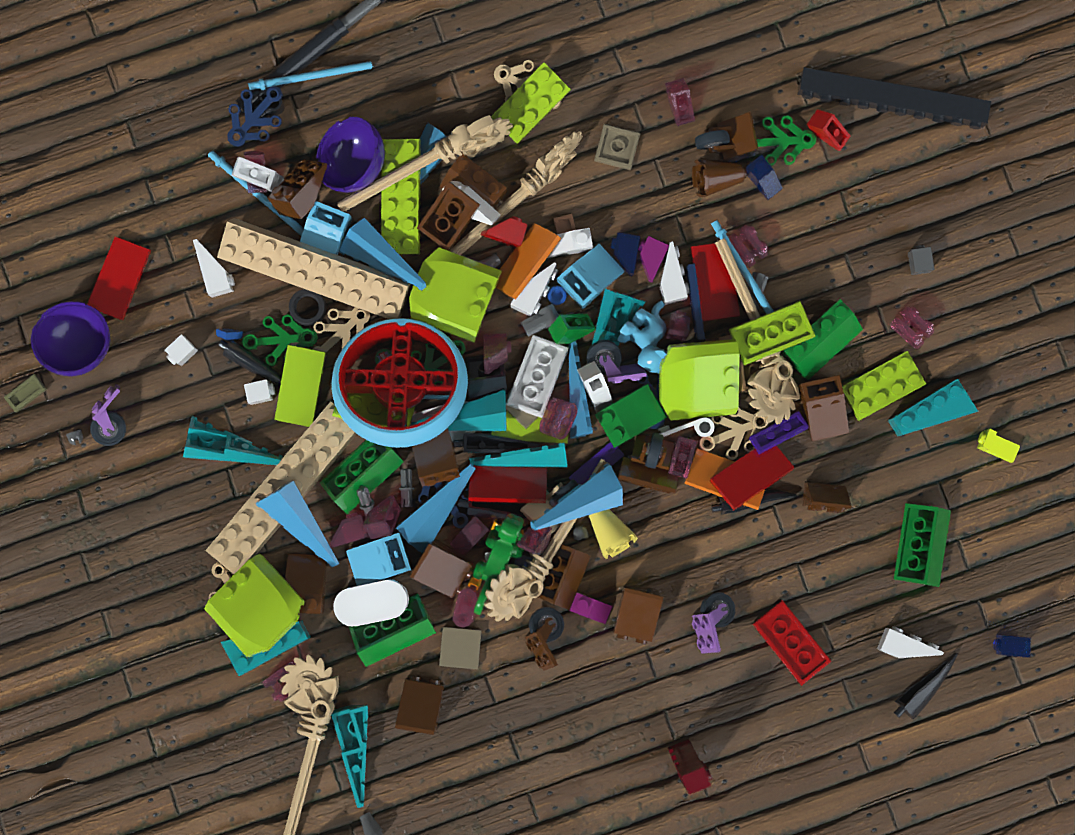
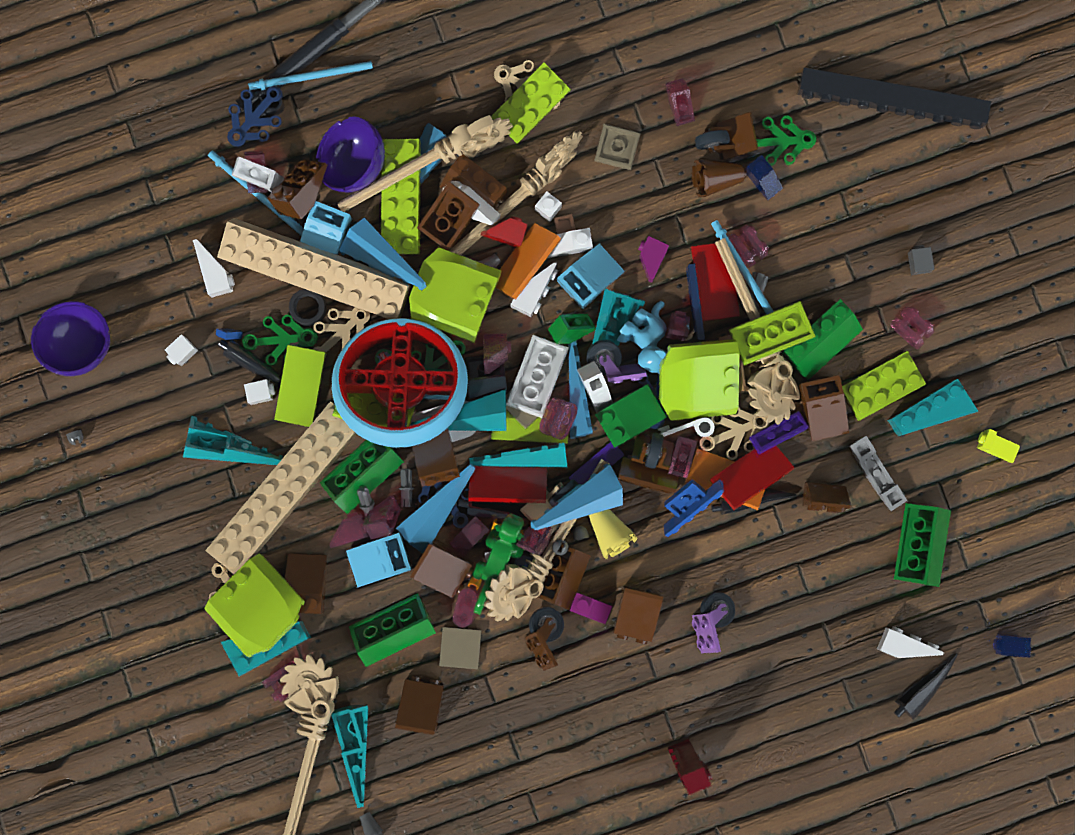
(25, 393): olive tile -> none
(107, 426): plate -> none
(119, 278): red tile -> none
(292, 512): dark azure wedge -> none
(371, 602): white tile -> none
(490, 444): black piece -> none
(540, 321): dark grey piece -> none
(548, 206): none -> white brick
(556, 545): none -> dark grey hinge
(557, 295): blue tile -> none
(626, 250): clear blue slope -> none
(672, 283): white slope -> none
(689, 502): none -> blue bracket
(791, 642): red tile -> none
(828, 129): red slope -> none
(877, 474): none -> light grey slope

